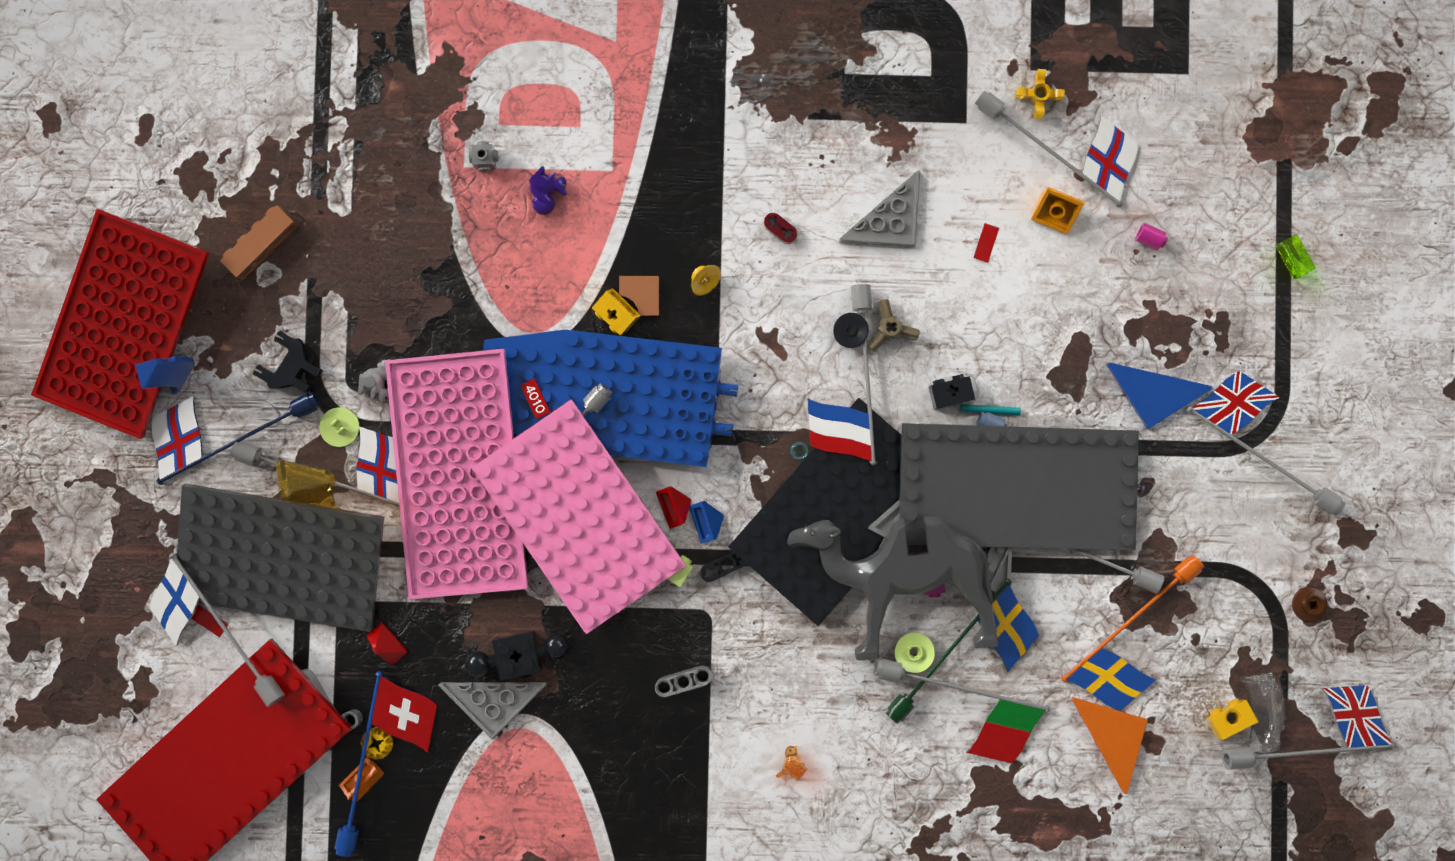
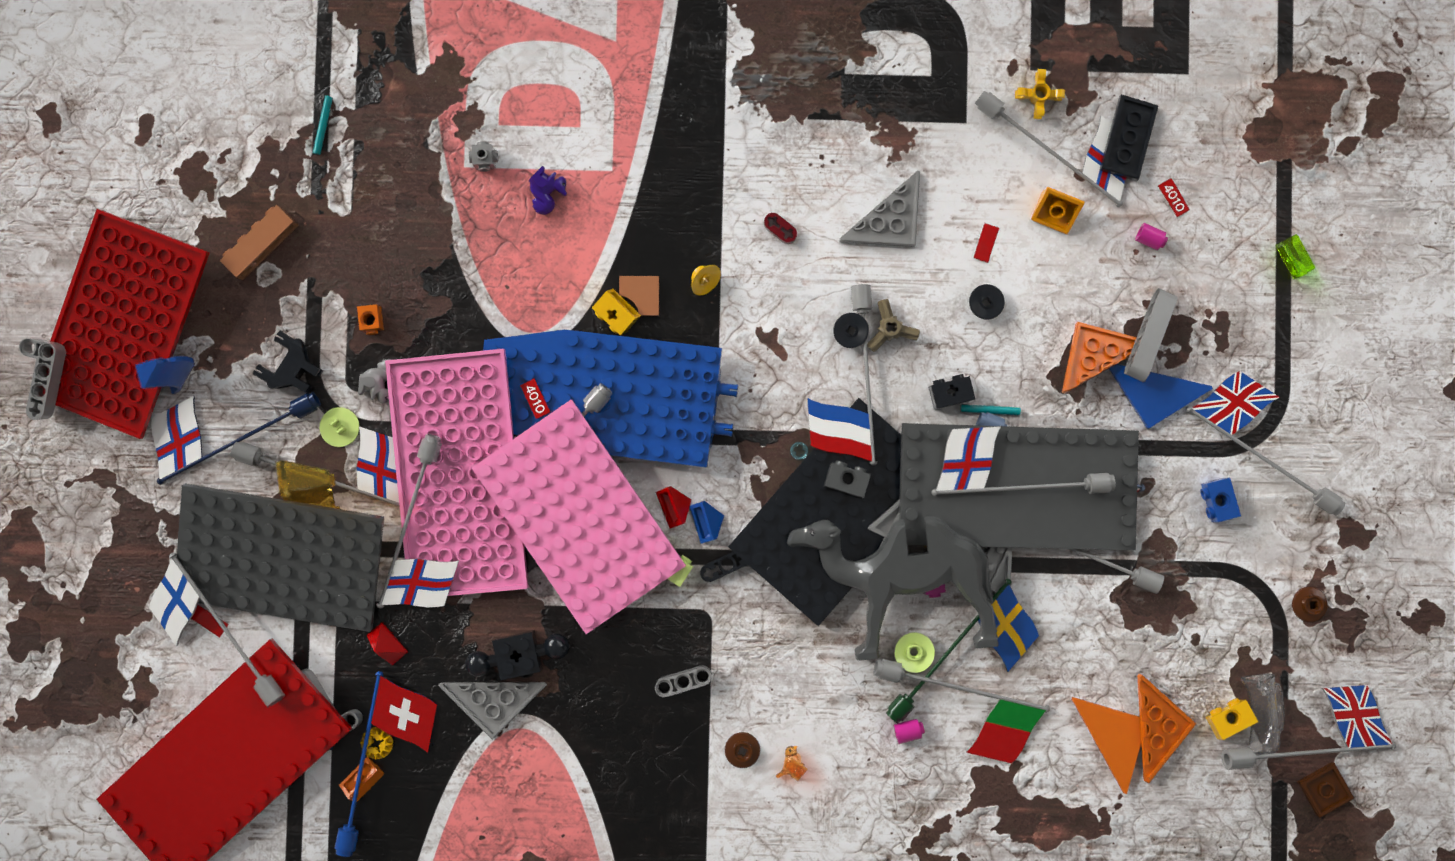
(35, 407): none -> light grey beam
(322, 125): none -> teal bar
(366, 311): none -> orange brick
(419, 580): none -> flag
(746, 741): none -> reddish brown piece
(858, 485): none -> dark grey brick
(908, 731): none -> dark pink brick
(970, 459): none -> flag
(994, 297): none -> black piece
(1094, 352): none -> orange tile
(1109, 675): flag -> none
(1129, 137): none -> black tile
(1150, 335): none -> light grey beam
(1161, 727): none -> orange tile
(1174, 197): none -> red sticker
(1229, 506): none -> blue brick
(1325, 789): none -> reddish brown tile

